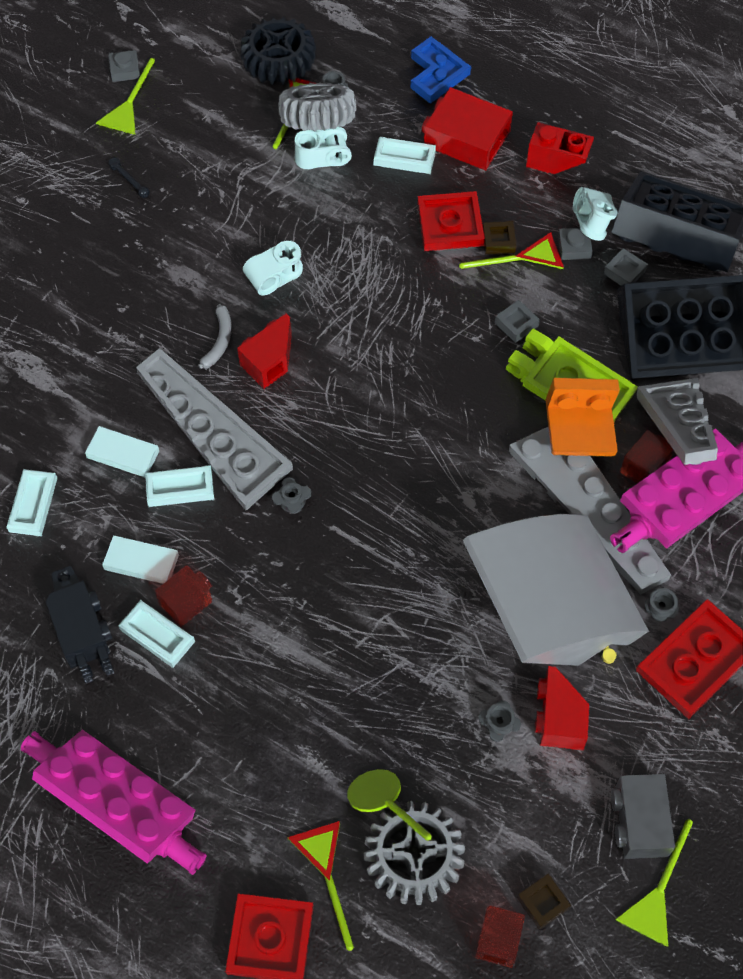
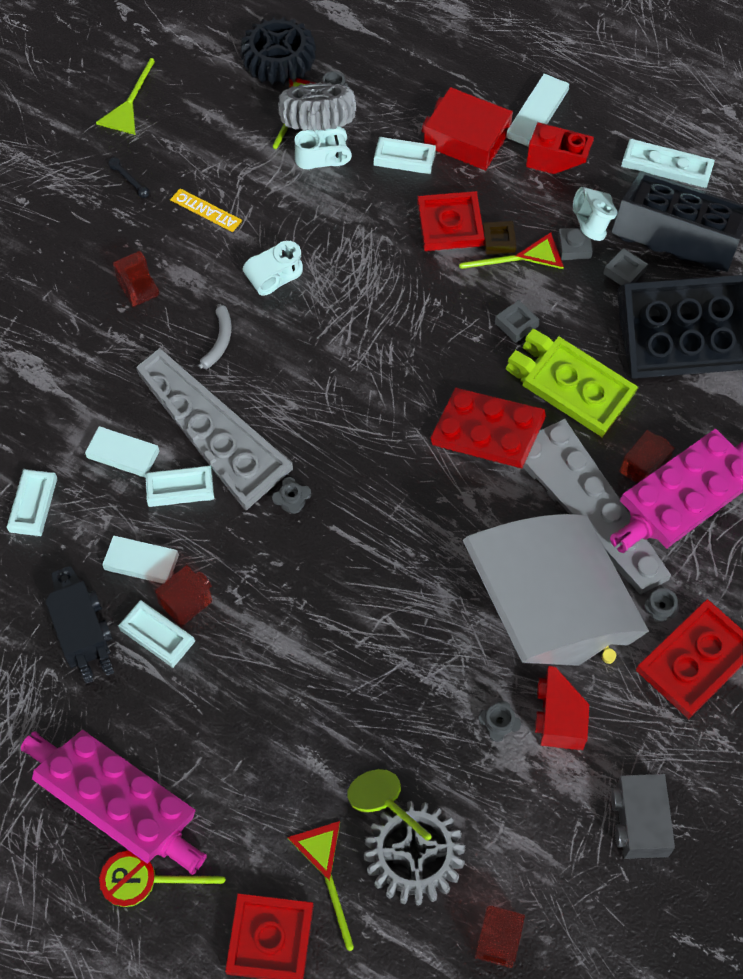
(124, 66): dark grey plate -> none
(129, 880): none -> piece
(135, 278): none -> clear red panel
(206, 210): none -> yellow sticker
(268, 352): red slope -> none
(441, 70): blue plate -> none
(488, 427): none -> red plate
(538, 108): none -> light aqua tile
(543, 901): dark brown plate -> none
(582, 416): orange bracket -> none
(649, 913): lime piece -> none
(668, 163): none -> light aqua tile
(681, 418): light grey wing -> none

